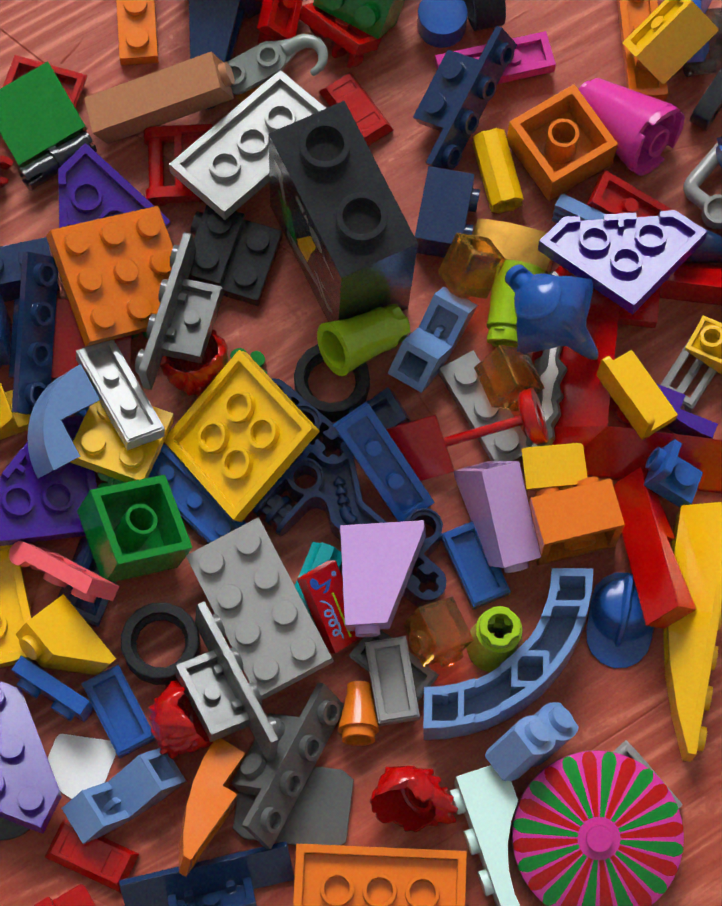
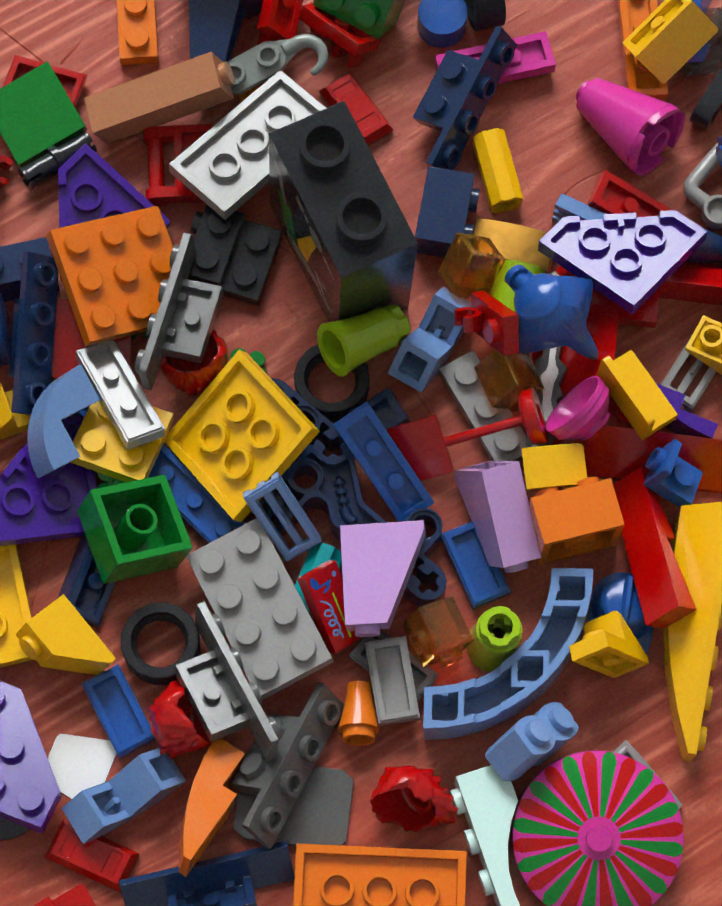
(63, 571): coral plate -> none
(65, 700): blue plate -> none
(264, 489): none -> medium blue tile
(490, 321): none -> red plate
(561, 142): orange brick -> none
(580, 411): none -> dark pink piece
(609, 646): none -> yellow slope

